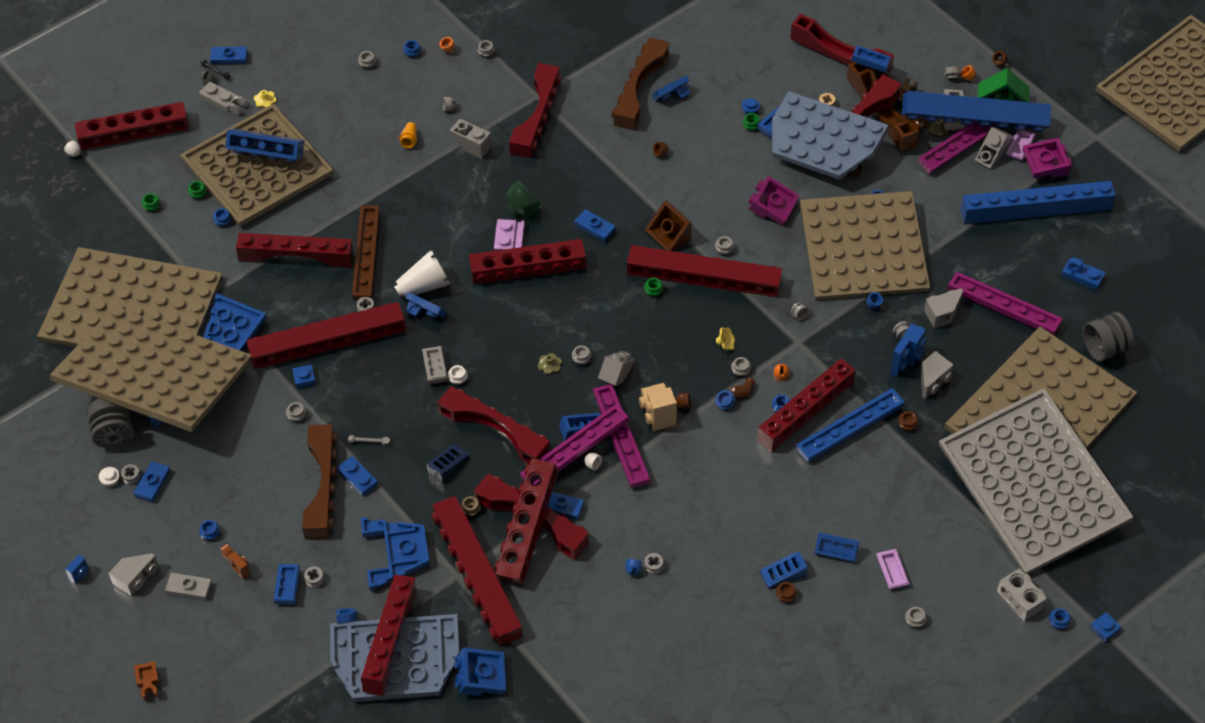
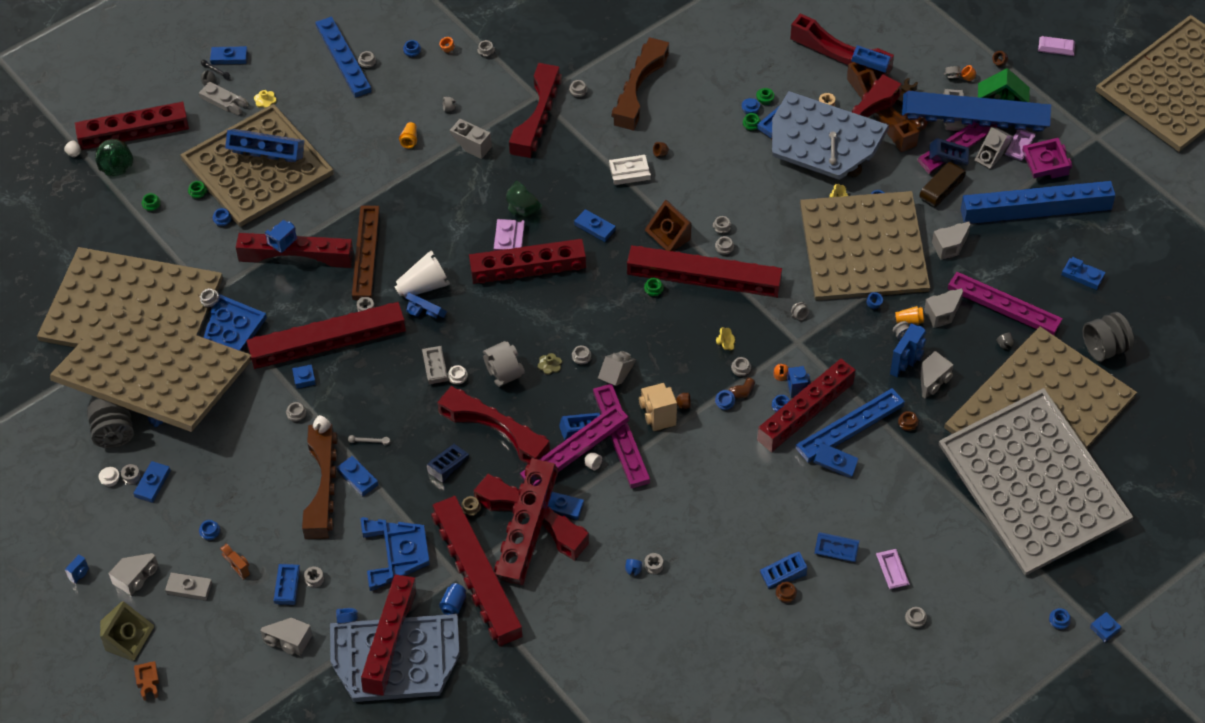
(113, 157): none -> clear green cylinder
(124, 631): none -> olive slope
(209, 297): none -> light grey plate
(281, 236): none -> blue brick
(287, 634): none -> light grey slope
(321, 423): none -> white hinge
(343, 57): none -> blue plate
(453, 599): none -> blue brick
(480, 672): blue plate -> none
(502, 363): none -> light grey brick
(578, 88): none -> light grey plate
(629, 169): none -> white plate
(679, 87): blue hinge -> none
(722, 224): none -> light grey plate
(765, 96): none -> green plate
(772, 200): magenta plate -> none
(797, 380): none -> blue brick
(833, 136): none -> light grey hinge
(835, 460): none -> blue plate
(839, 191): none -> light yellow plant
(912, 315): none -> light orange cone
(937, 128): olive plant -> none
(938, 148): none -> dark blue slope
(942, 184): none -> dark brown beam
(950, 240): none -> light grey slope
(1005, 340): none -> dark grey hinge
(1018, 596): light grey brick -> none
(1056, 46): none -> lavender tile

